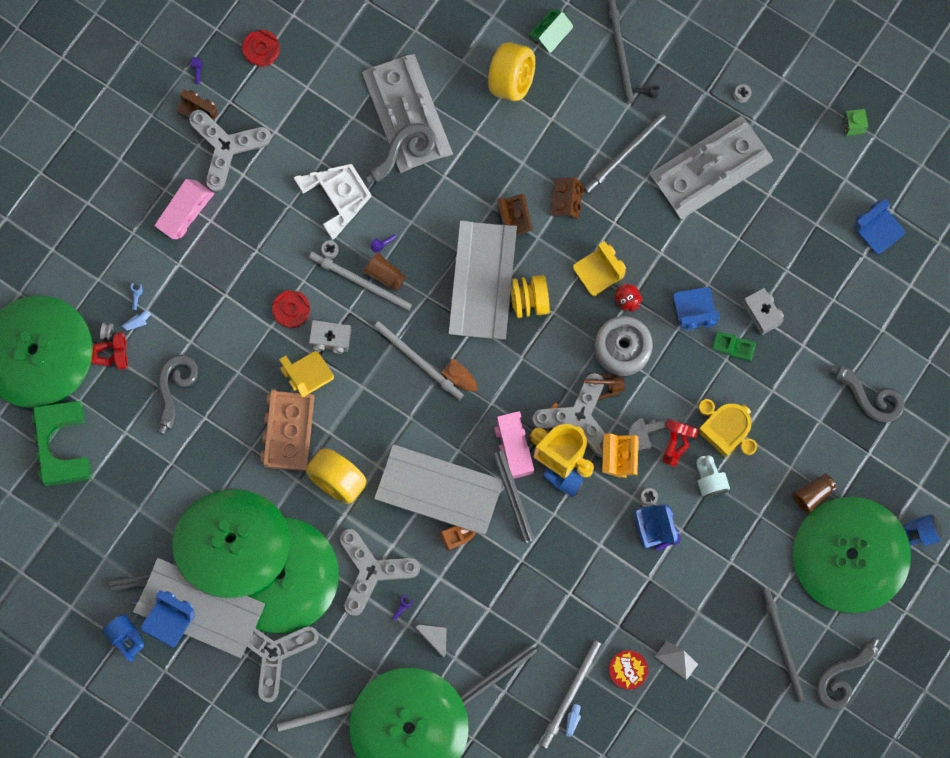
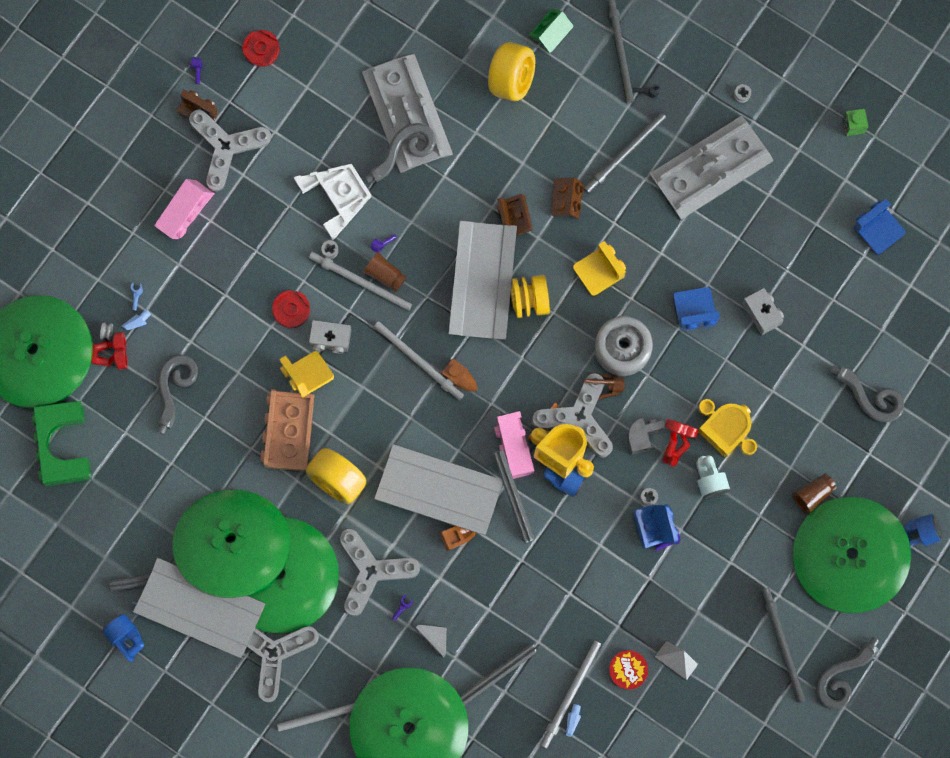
(168, 618): blue bracket -> none
(620, 455): light orange bracket -> none
(628, 297): red head -> none
(733, 346): green slope -> none

